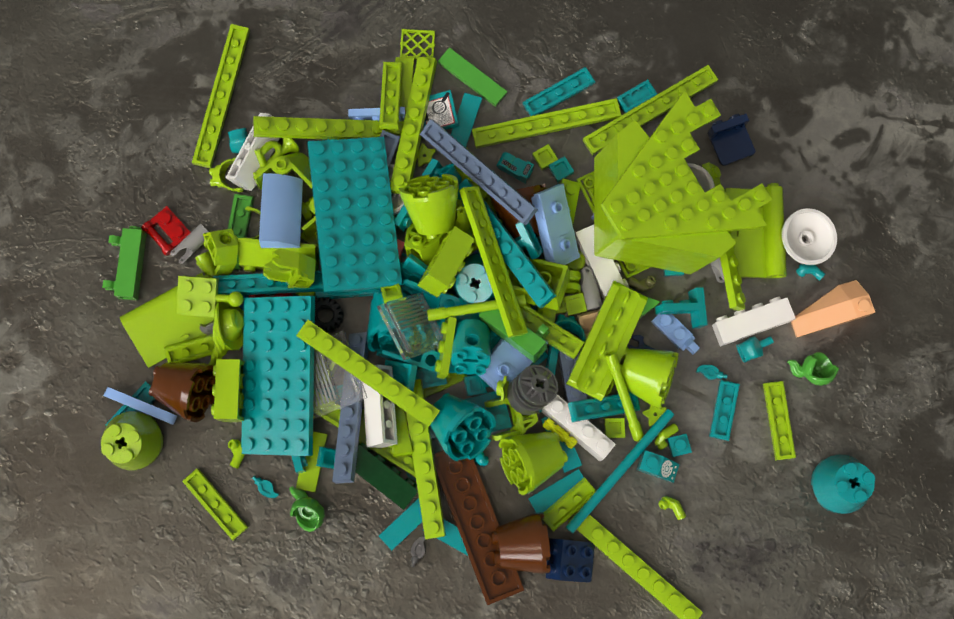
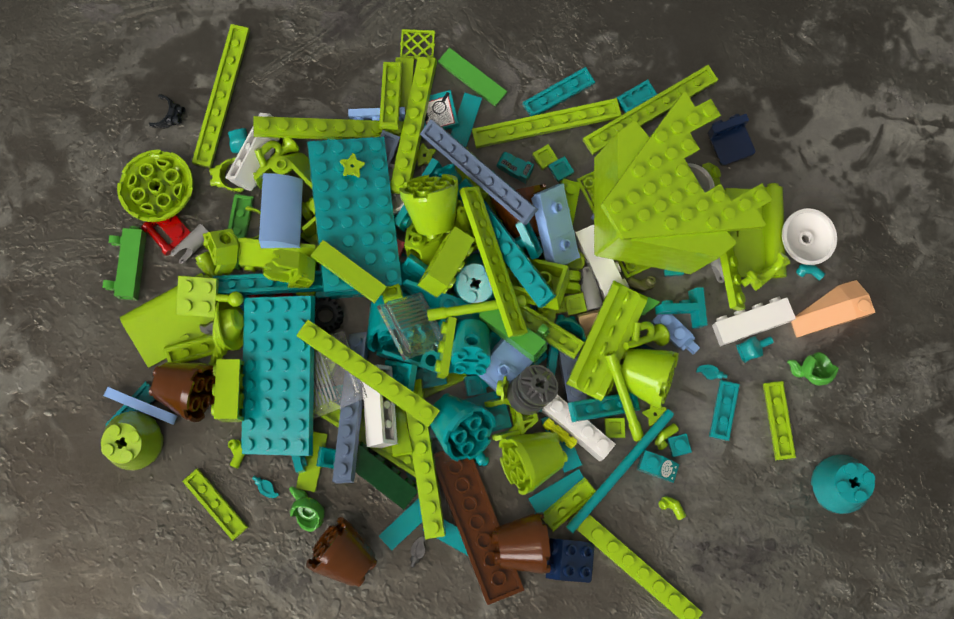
(144, 174): none -> lime brick
(173, 116): none -> black helmet
(342, 554): none -> reddish brown cone
(348, 170): none -> lime plate
(348, 271): none -> lime tile
(656, 333): none -> lime piece
(759, 278): none -> lime animal

